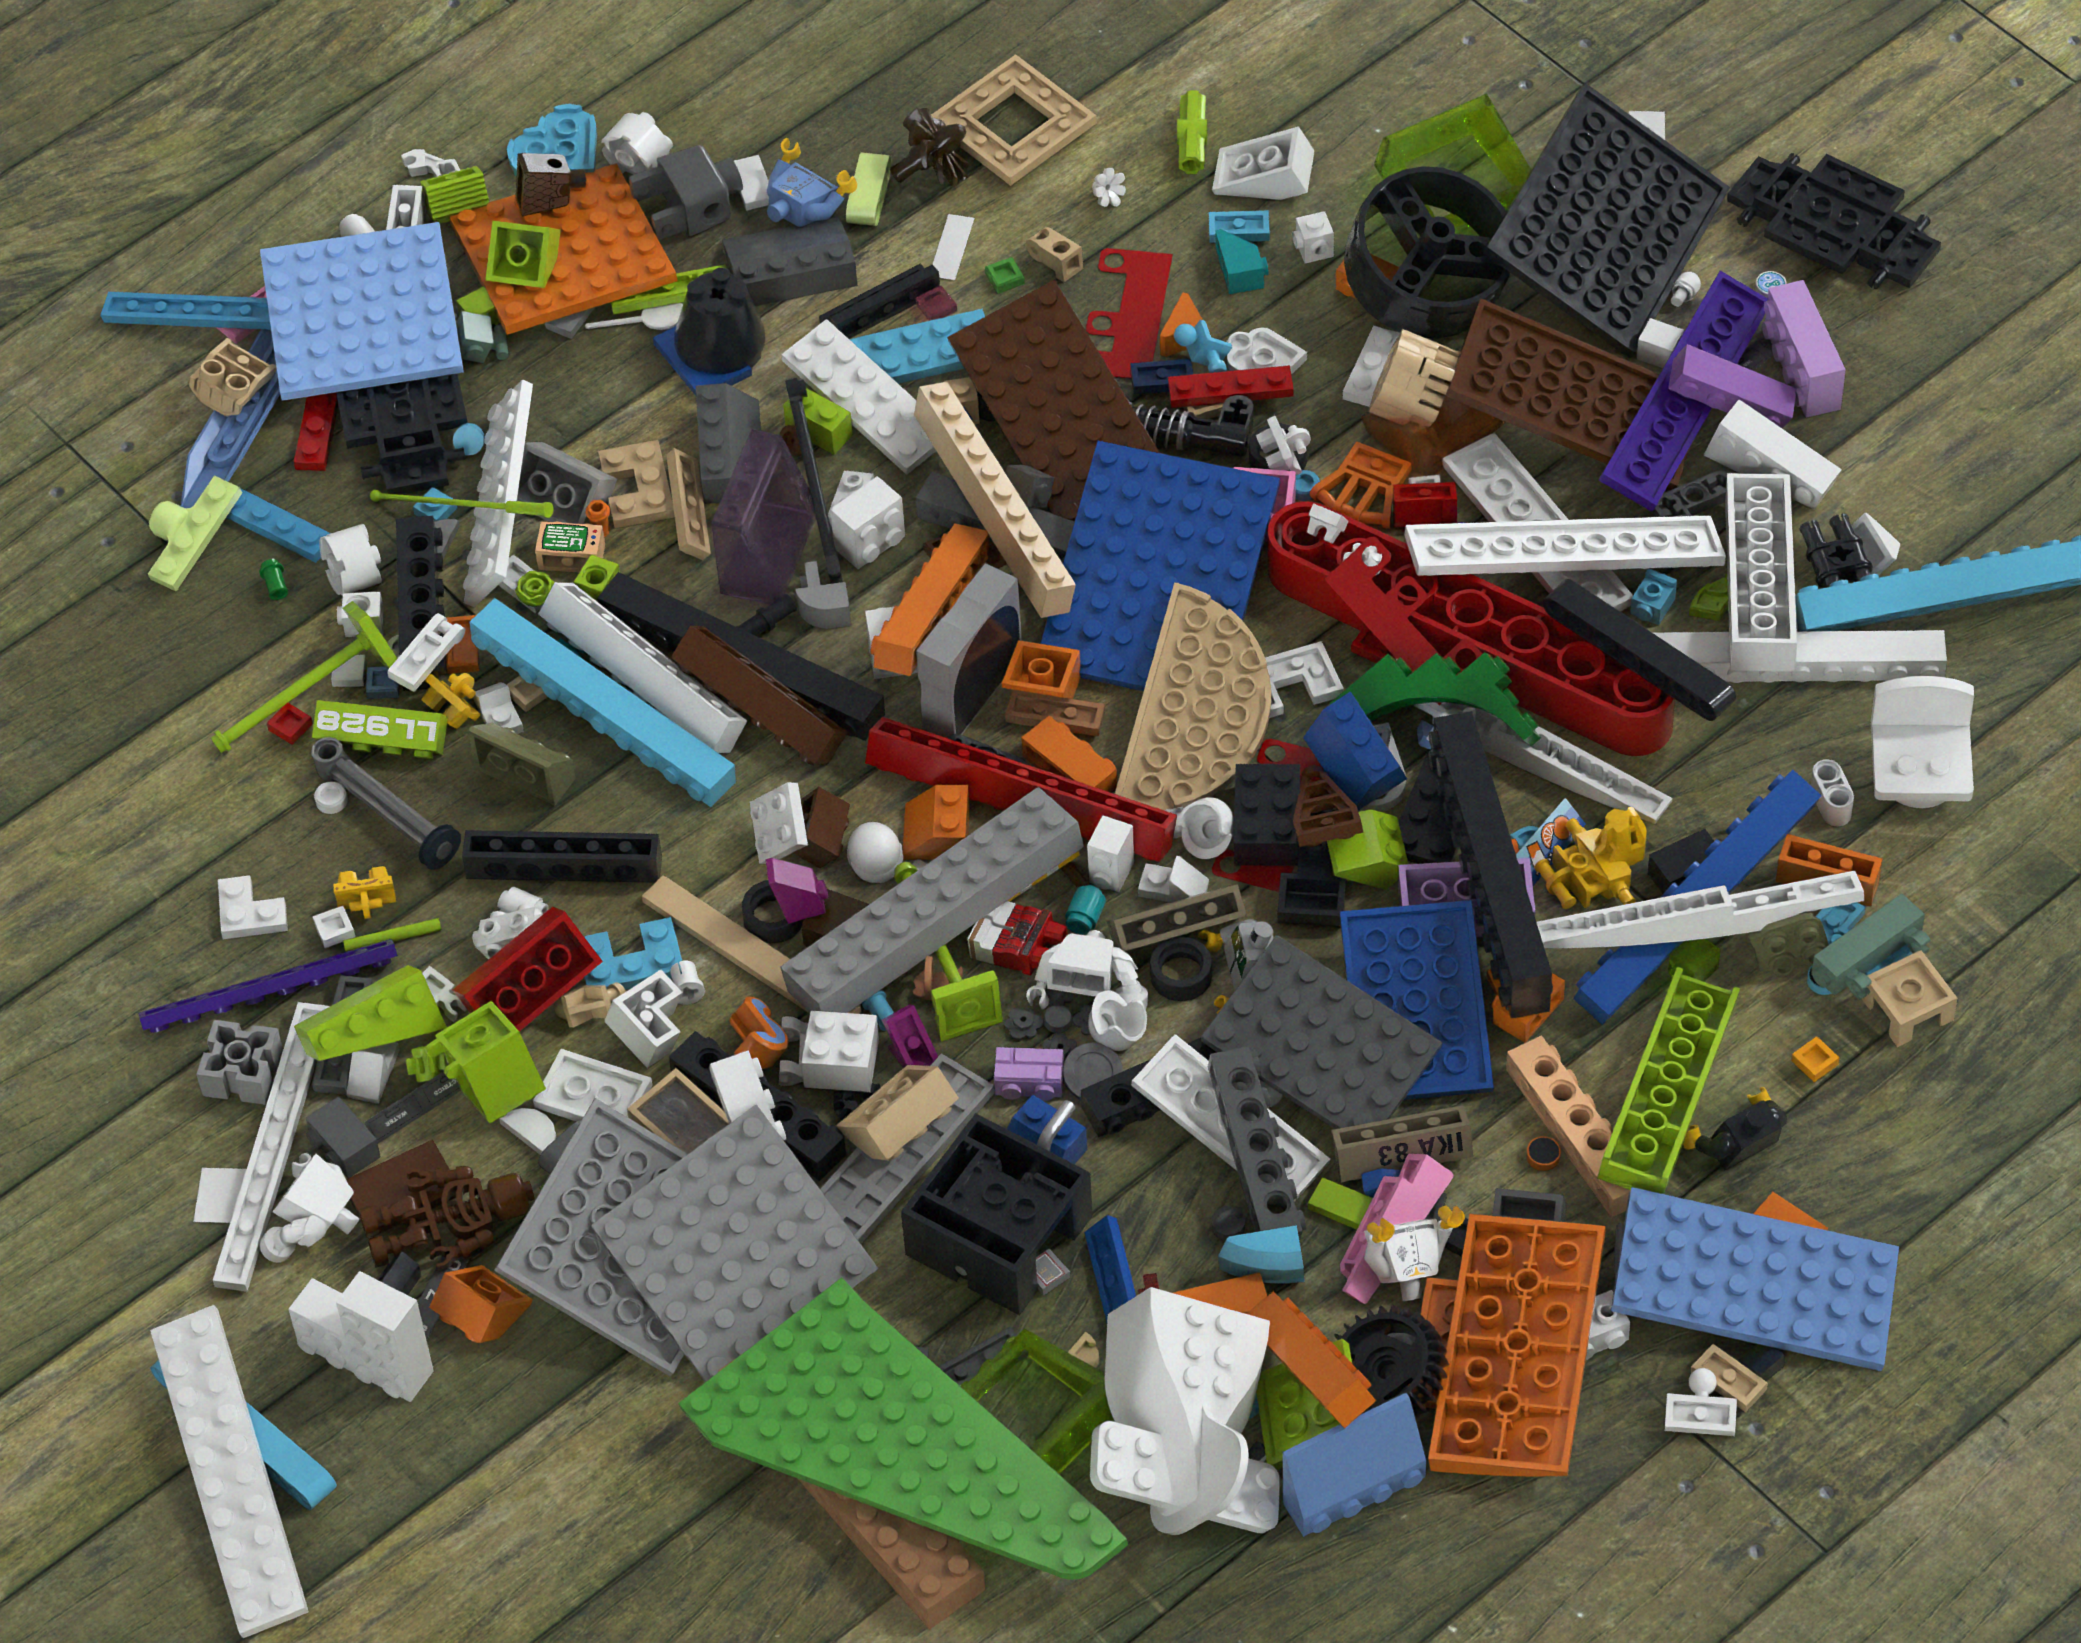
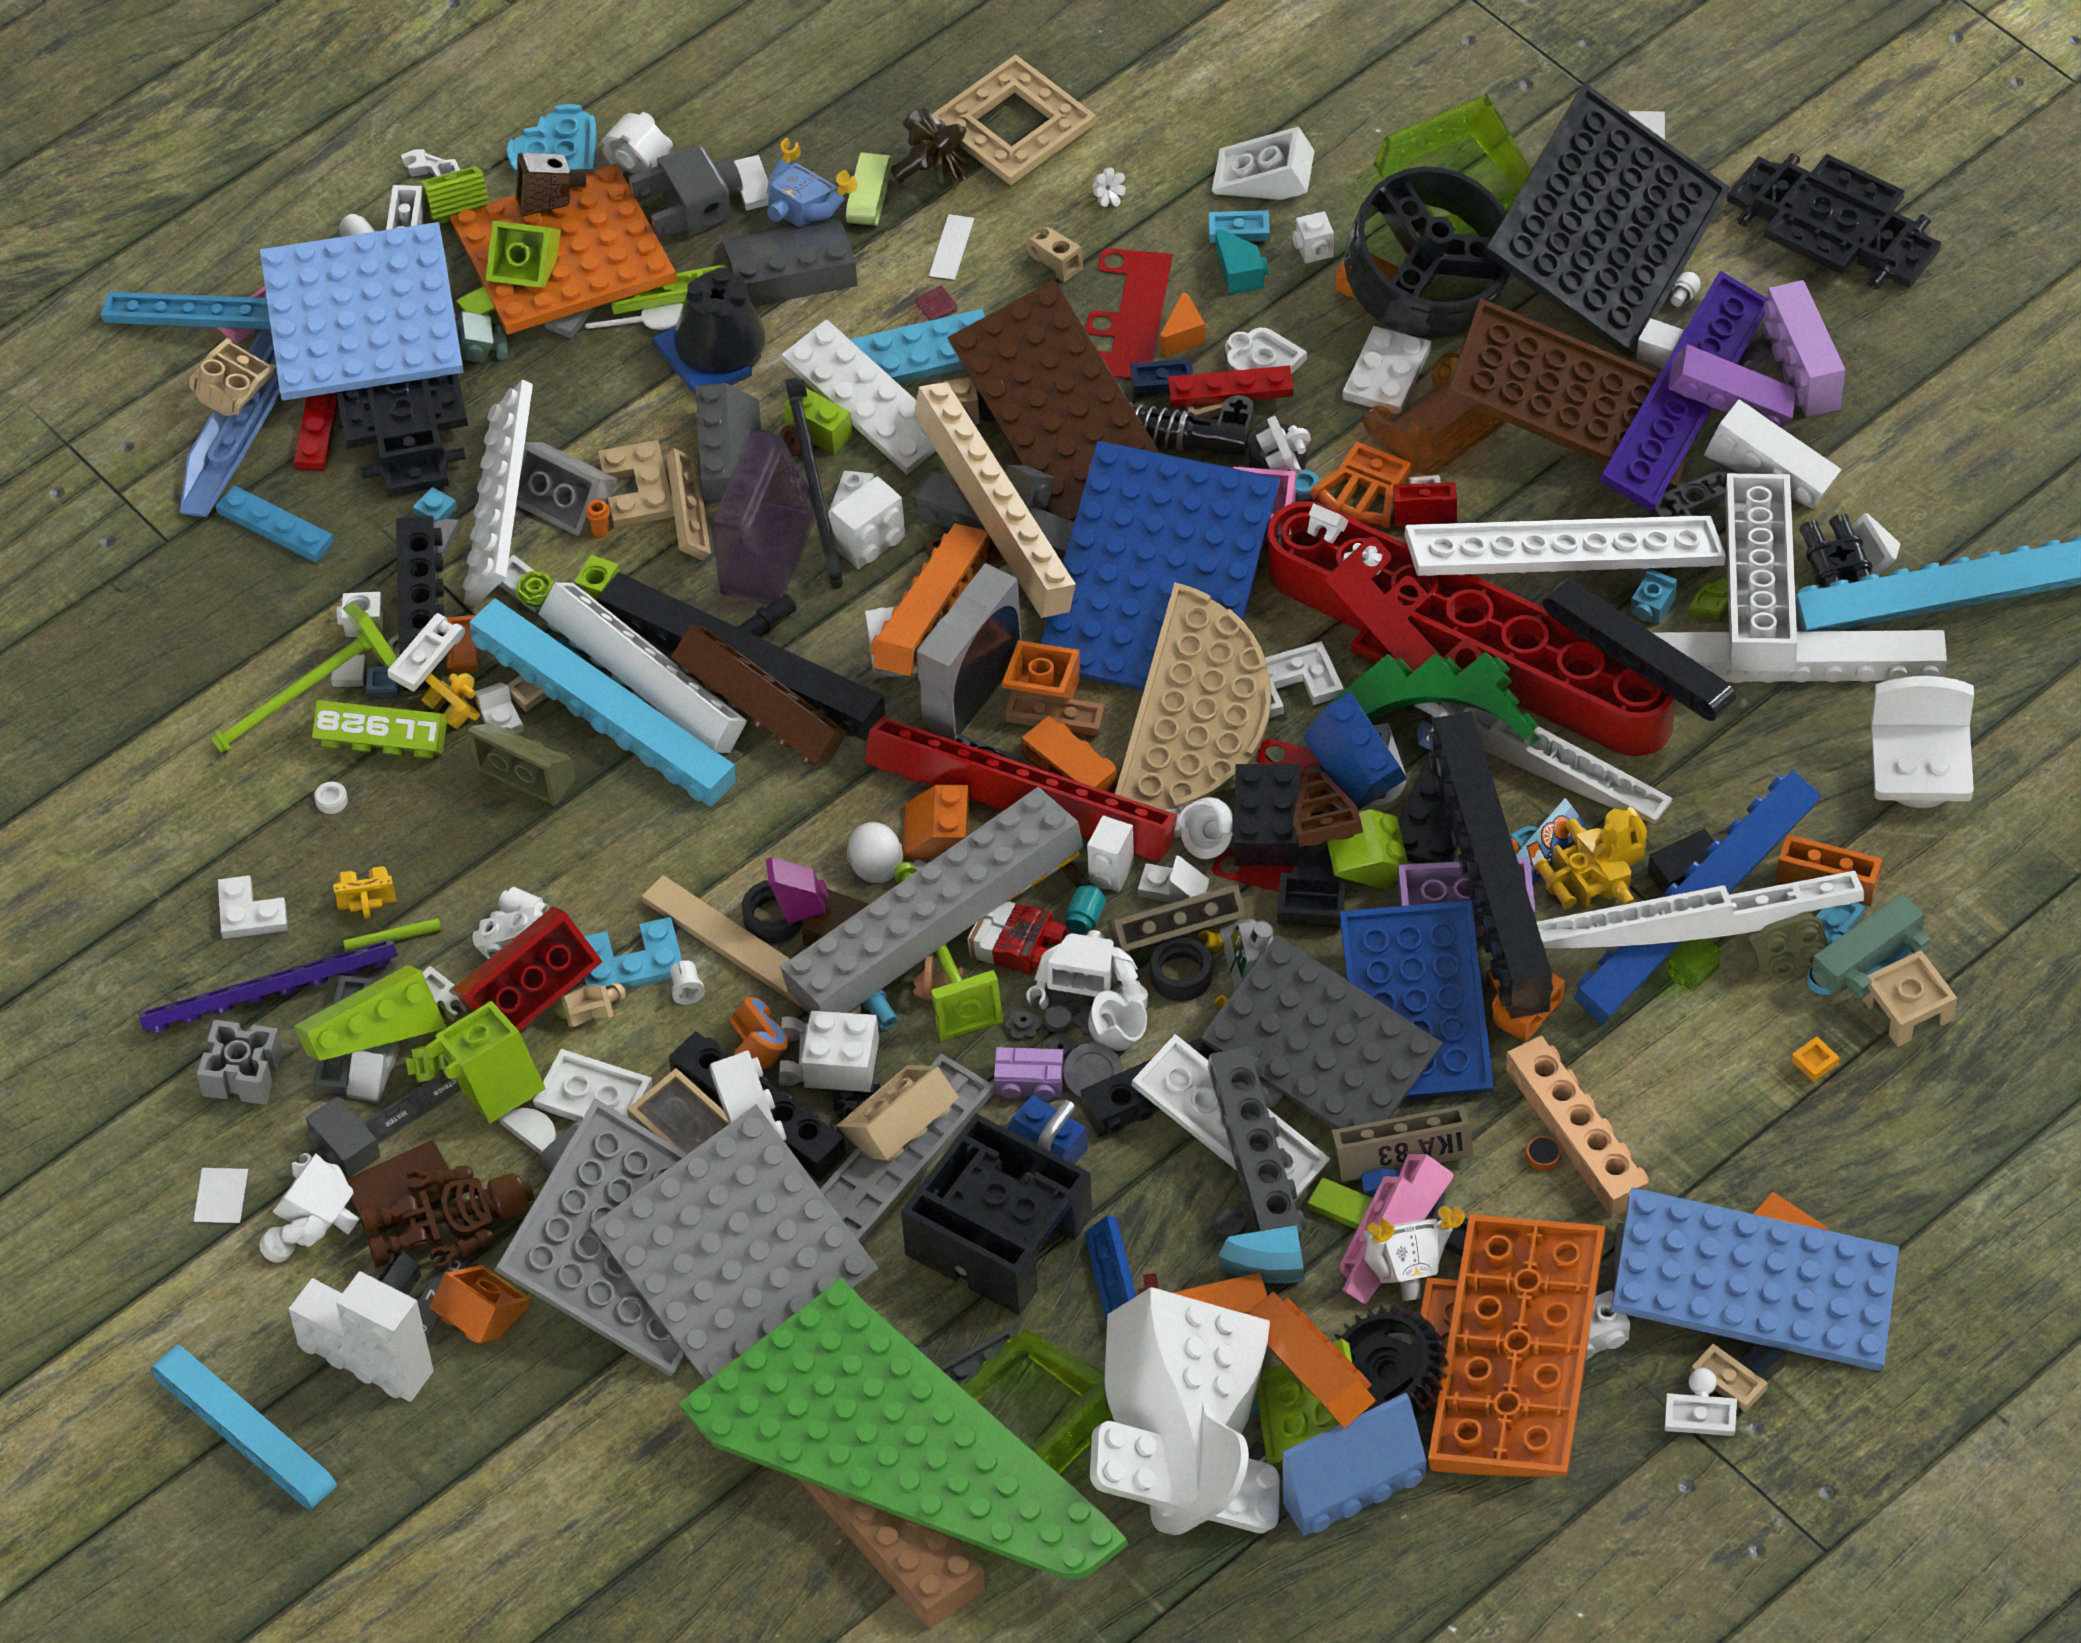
(189, 530): yellowish green plate -> none
(229, 1472): white plate -> none
(267, 1160): white plate -> none
(272, 572): green pin -> none
(289, 723): red plate -> none
(333, 926): white plate -> none
(350, 559): white brick -> none
(435, 844): dark grey piece -> none
(470, 437): medium azure tile -> none
(518, 507): lime piece -> none
(562, 856): black brick -> none
(568, 545): brick -> none
(642, 1018): white brick -> none
(778, 822): white plate -> none
(822, 604): light grey brick -> none
(824, 825): reddish brown brick -> none
(882, 301): black fence -> none
(909, 1038): magenta slope -> none
(1004, 275): bright green tile -> none
(1050, 1272): light grey tile -> none
(1086, 1350): tan tile -> none
(1192, 132): lime piece -> none
(1202, 347): medium azure piece -> none
(1413, 380): tan piece -> none
(1510, 494): white plate -> none
(1529, 1205): dark grey piece -> none
(1668, 1084): lime tile -> none
(1742, 1133): black torso -> none
(1767, 280): tile -> none
(1835, 791): white beam -> none

